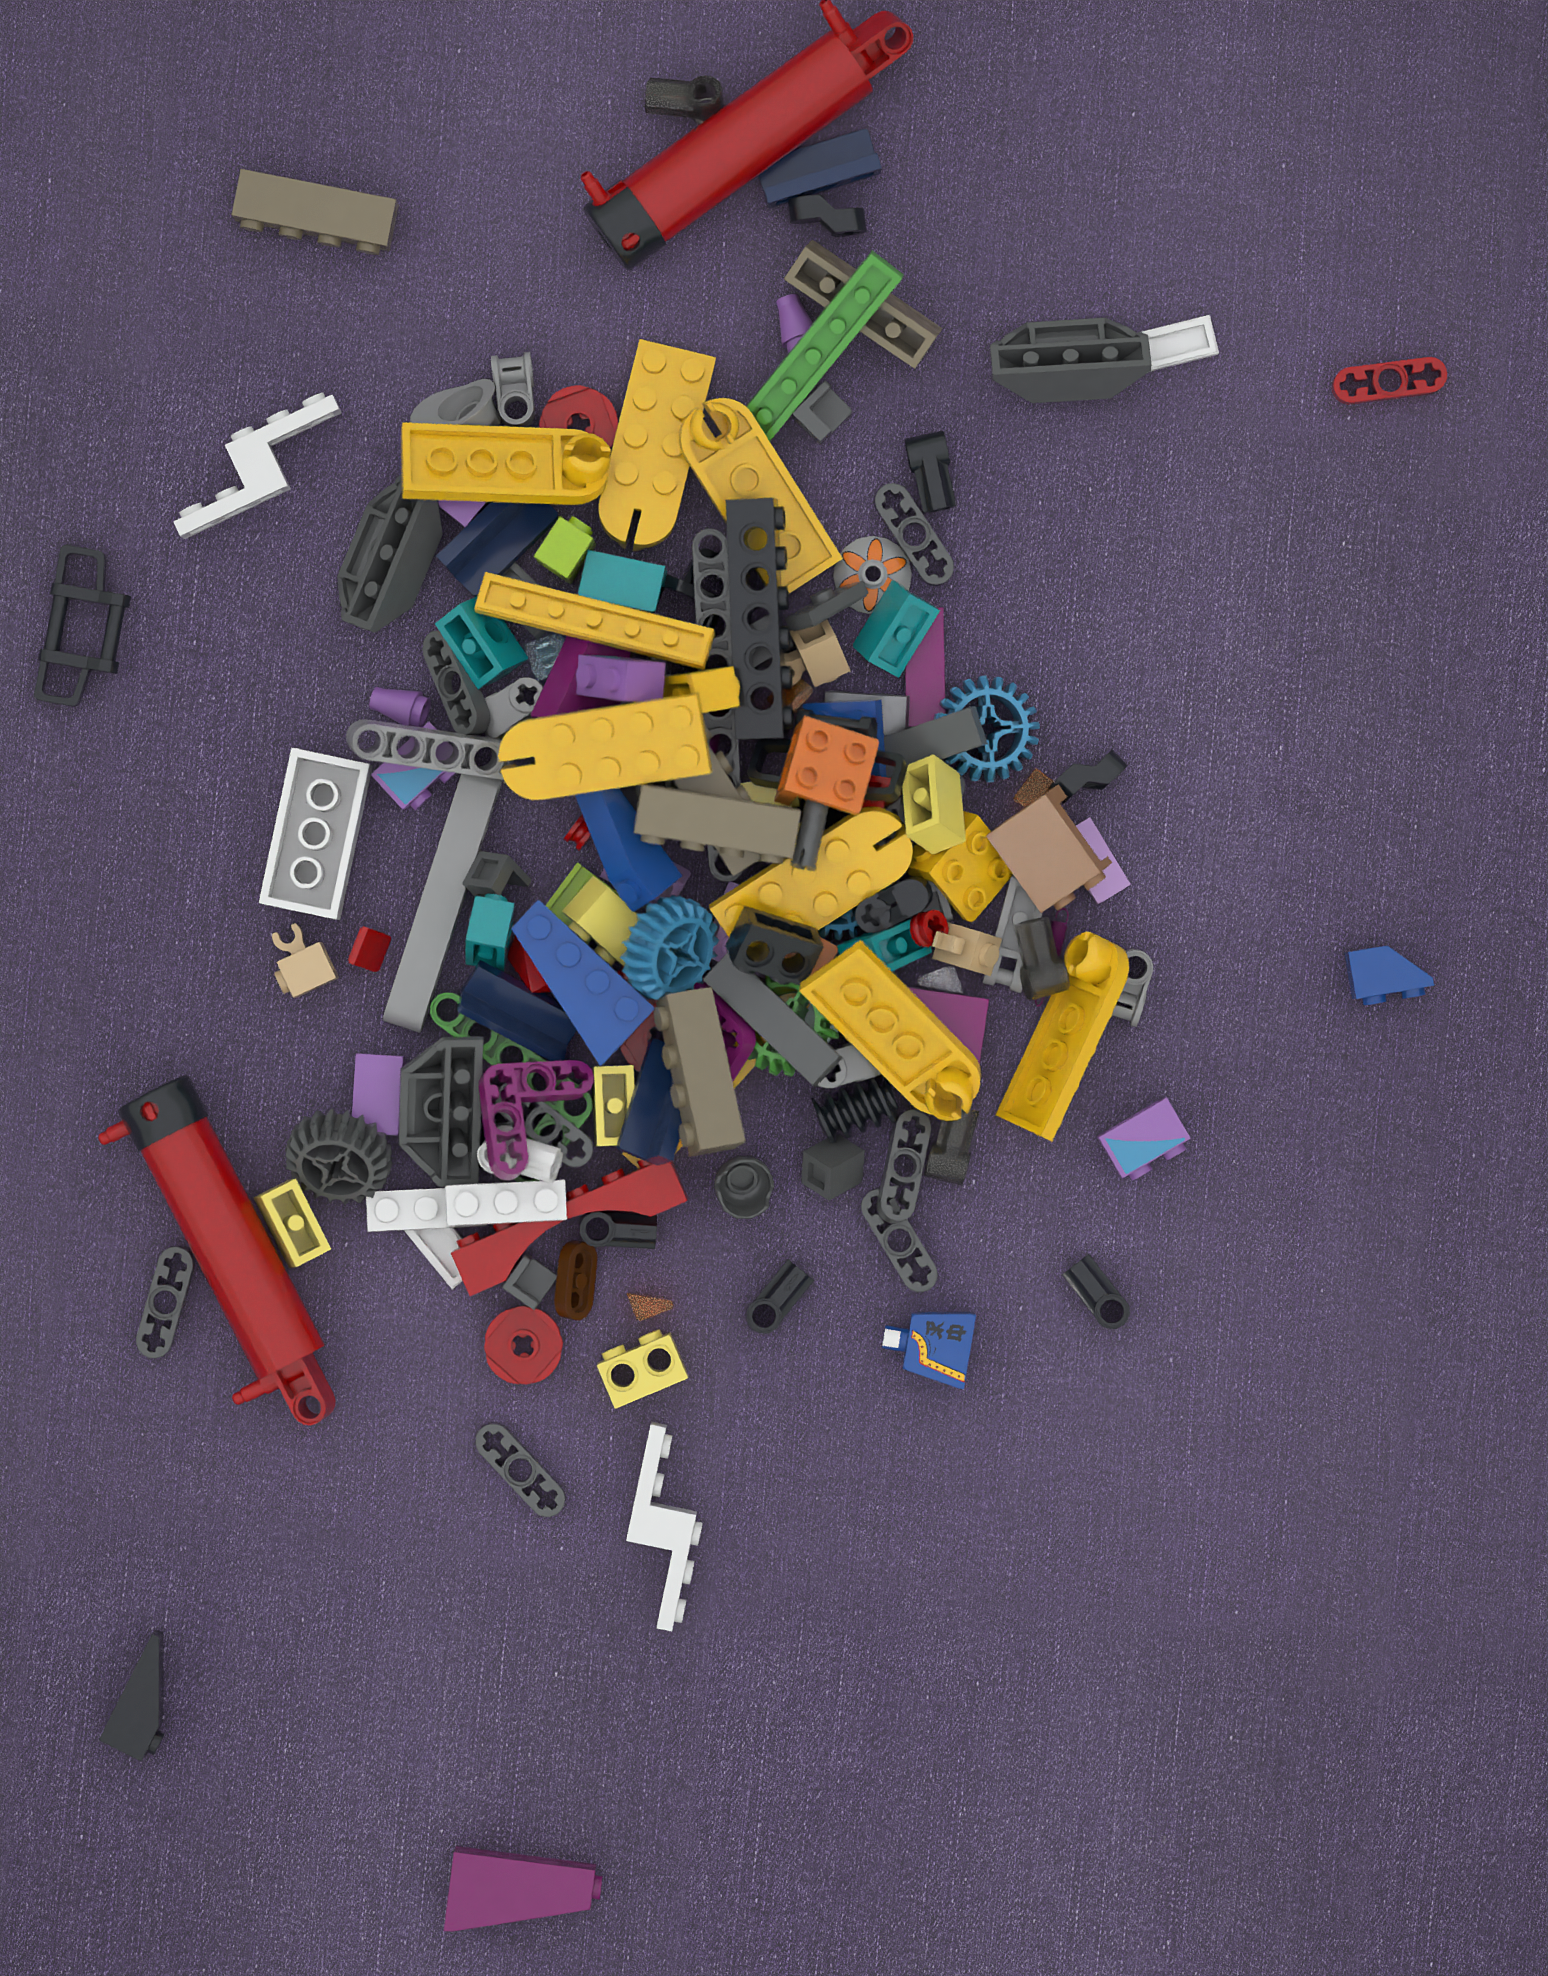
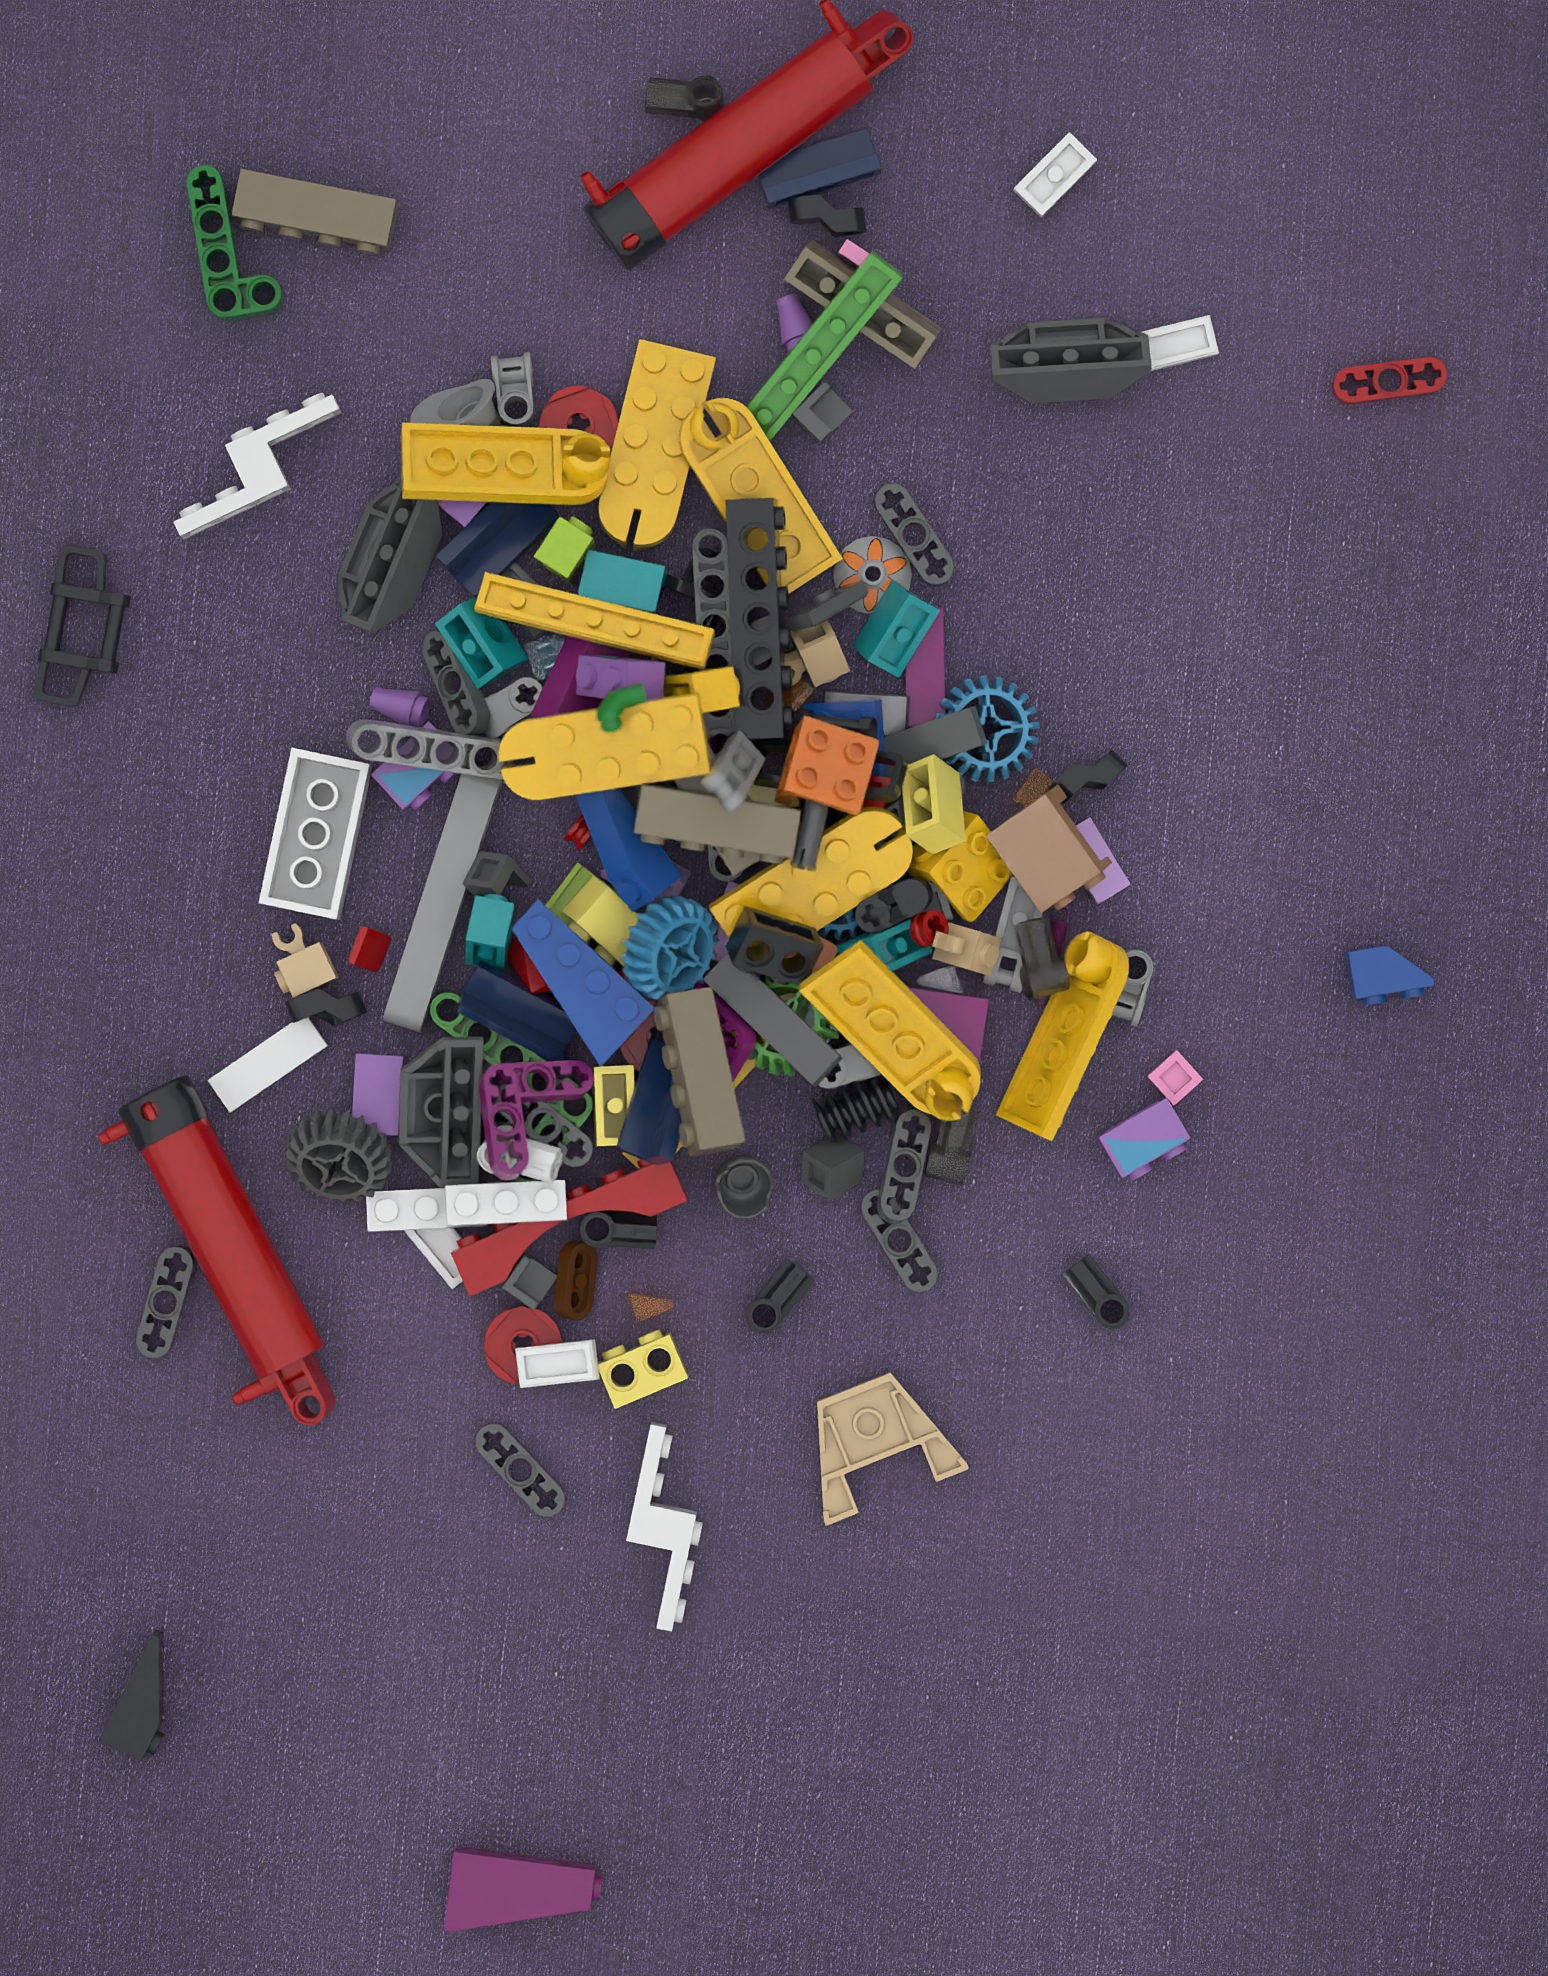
(224, 243): none -> green beam
(267, 1063): none -> white tile
(292, 1223): light yellow brick -> none
(325, 1007): none -> black piece
(557, 1363): none -> white tile
(616, 702): none -> green arm
(734, 771): none -> light grey plate
(852, 254): none -> bright pink tile
(871, 1425): none -> tan wing
(929, 462): black piece -> none
(934, 1345): blue torso -> none
(1055, 175): none -> white plate
(1174, 1077): none -> bright pink tile

